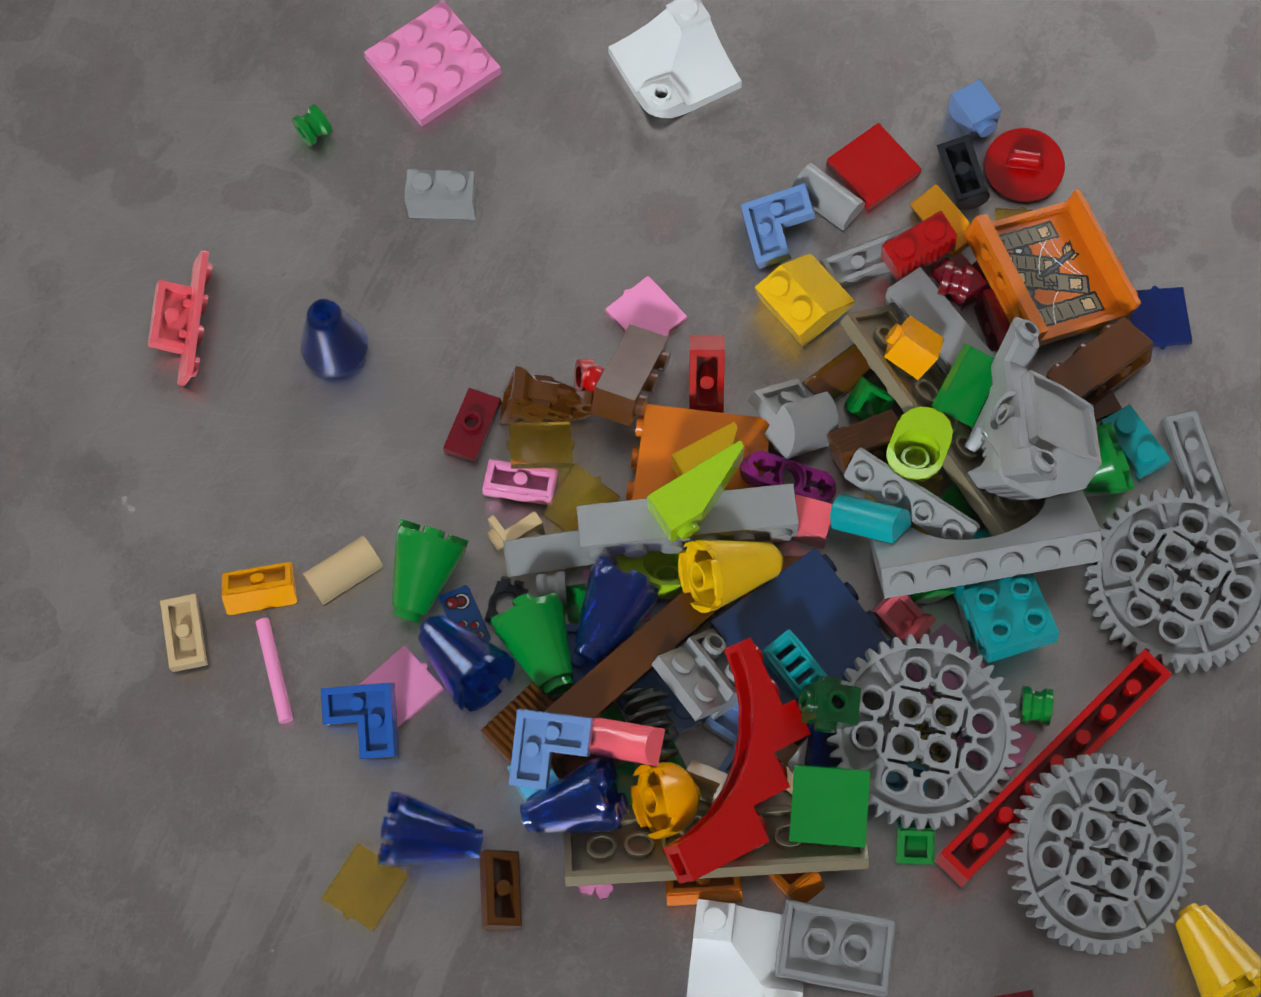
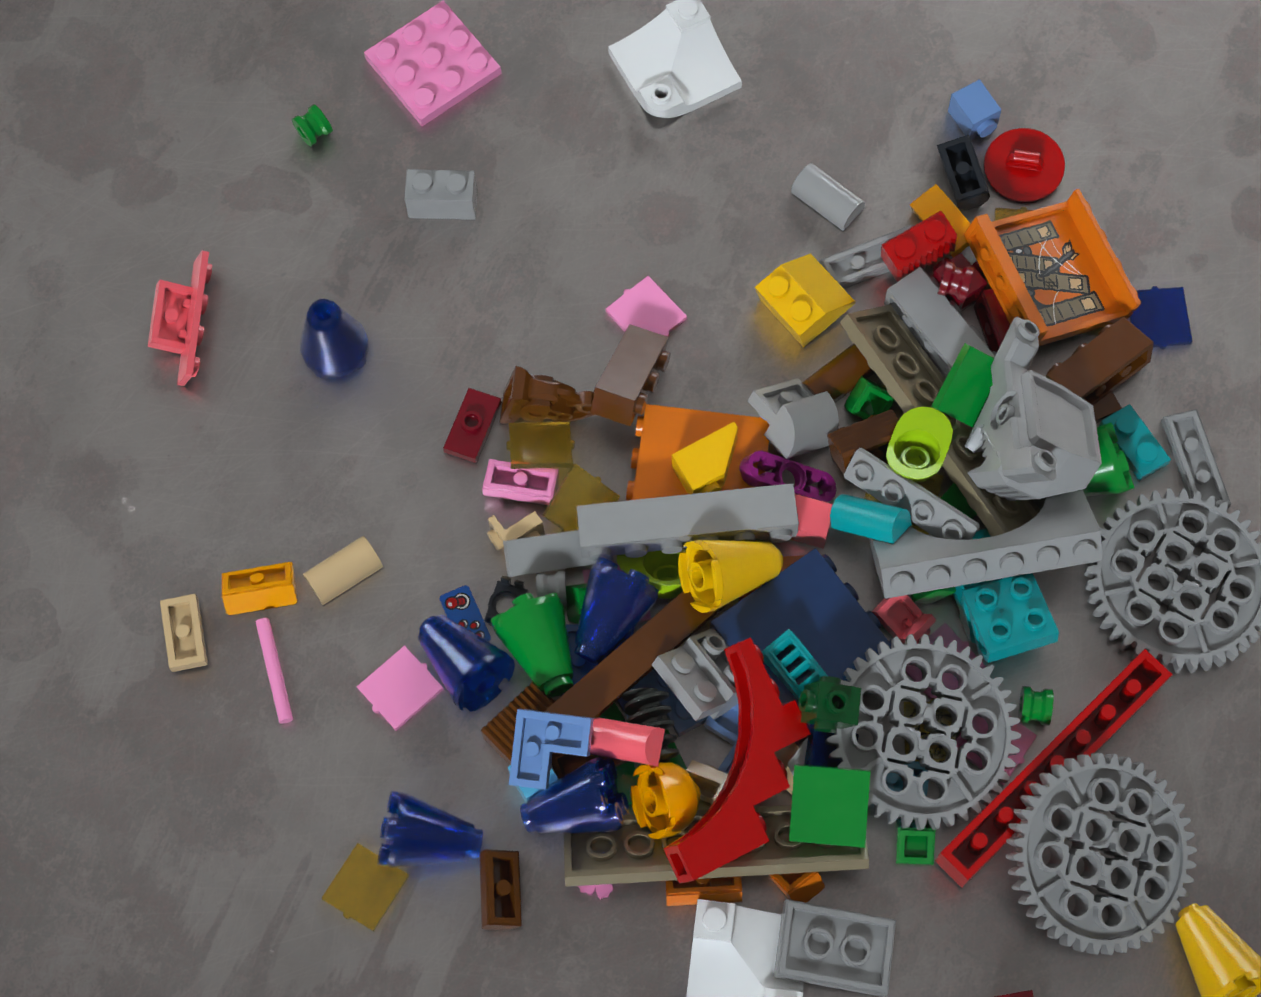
(374, 711): blue plate -> none
(422, 567): green cone -> none
(586, 374): red plate -> none
(689, 498): lime slope -> none
(707, 373): red slope -> none
(768, 218): medium blue plate -> none
(873, 166): red tile -> none
(913, 347): light orange brick -> none

